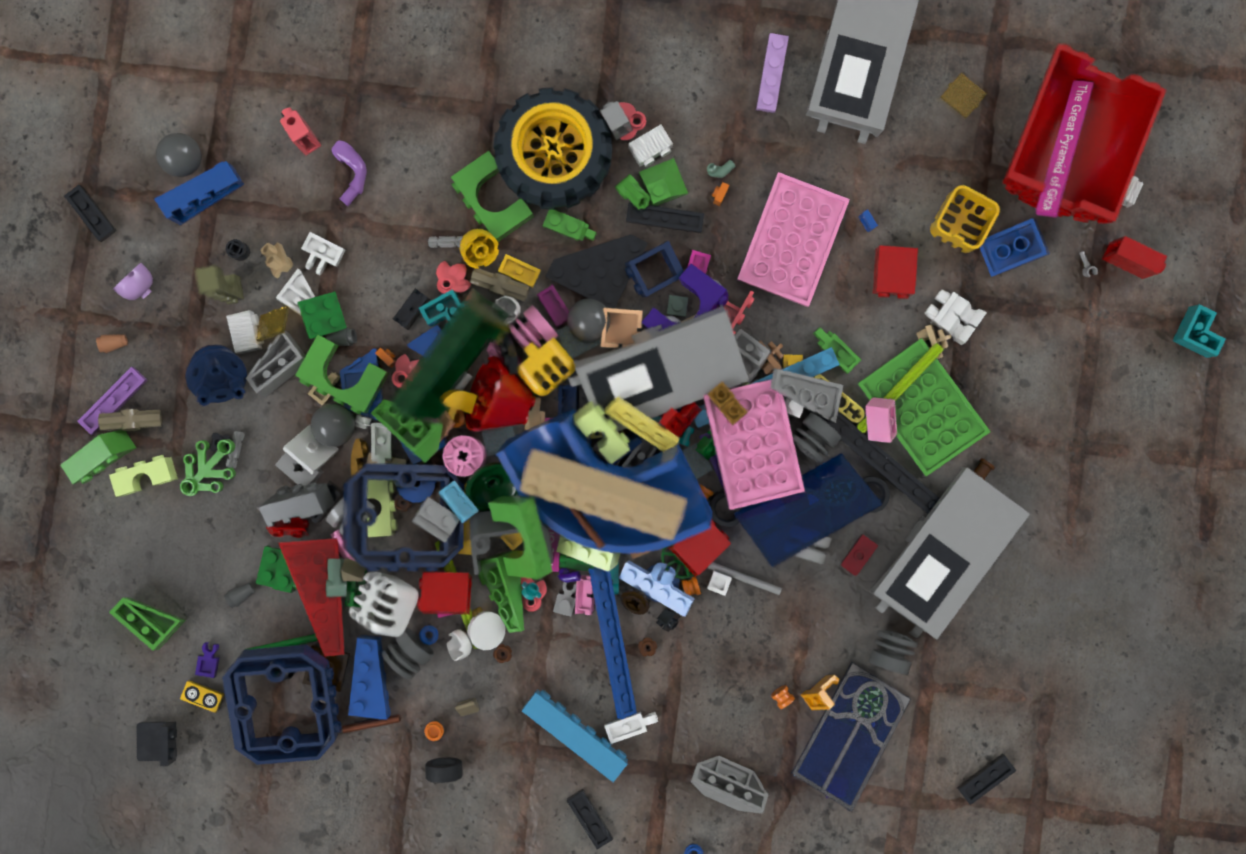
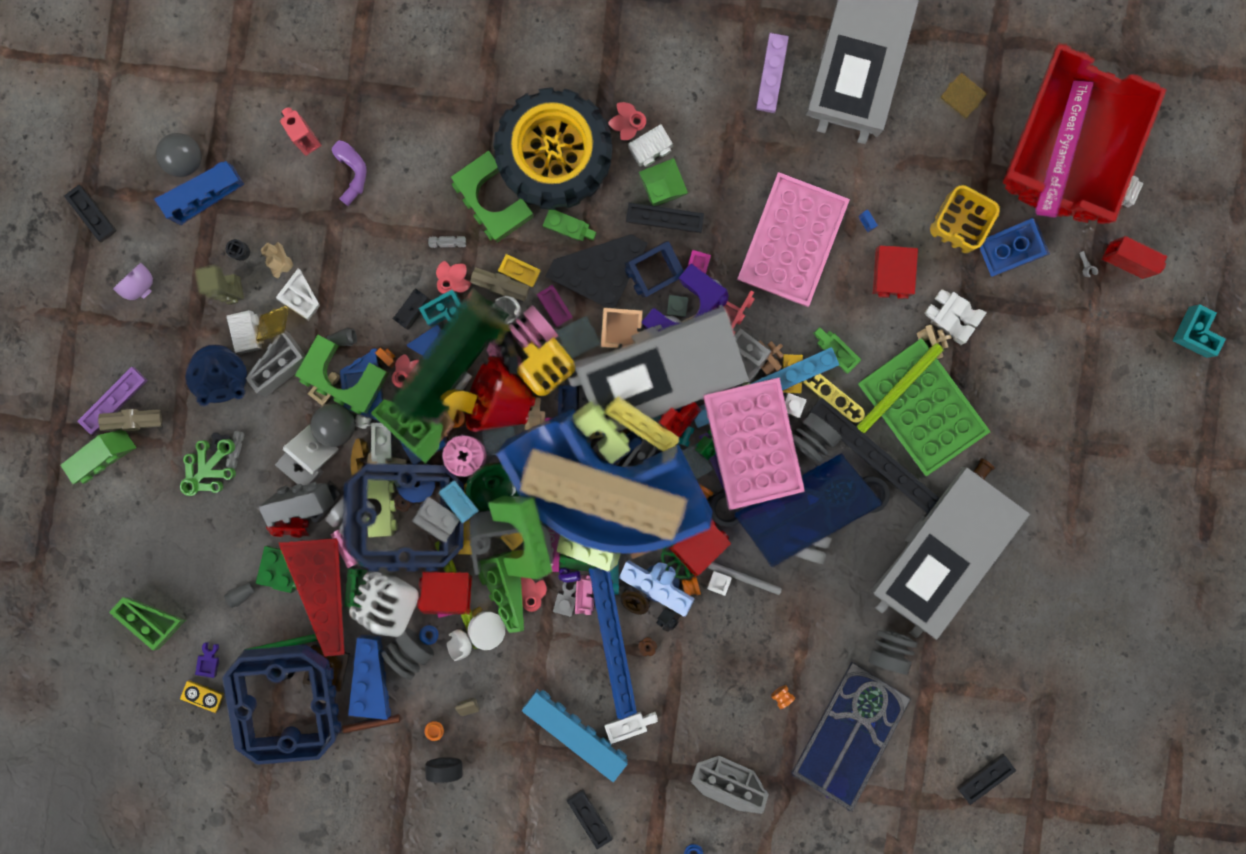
(109, 343): nougat cone -> none
(127, 480): yellowish green arch -> none
(157, 742): black bracket -> none
(322, 249): white hinge -> none
(322, 315): green plate -> none
(334, 584): sand green piece -> none
(352, 571): dark tan slope -> none
(478, 248): yellow cylinder -> none
(502, 658): reddish brown plate -> none
(530, 591): teal plate -> none
(588, 320): dark grey piece -> none
(588, 528): copper bar -> none
(616, 120): light grey brick -> none
(631, 190): bright green piece -> none
(719, 193): orange plate -> none
(720, 171): sand green arm -> none
(727, 403): pearl gold slope -> none
(812, 393): light grey wing -> none
(817, 697): light orange piece -> none
(858, 555): dark red plate -> none
(881, 420): bright pink panel -> none

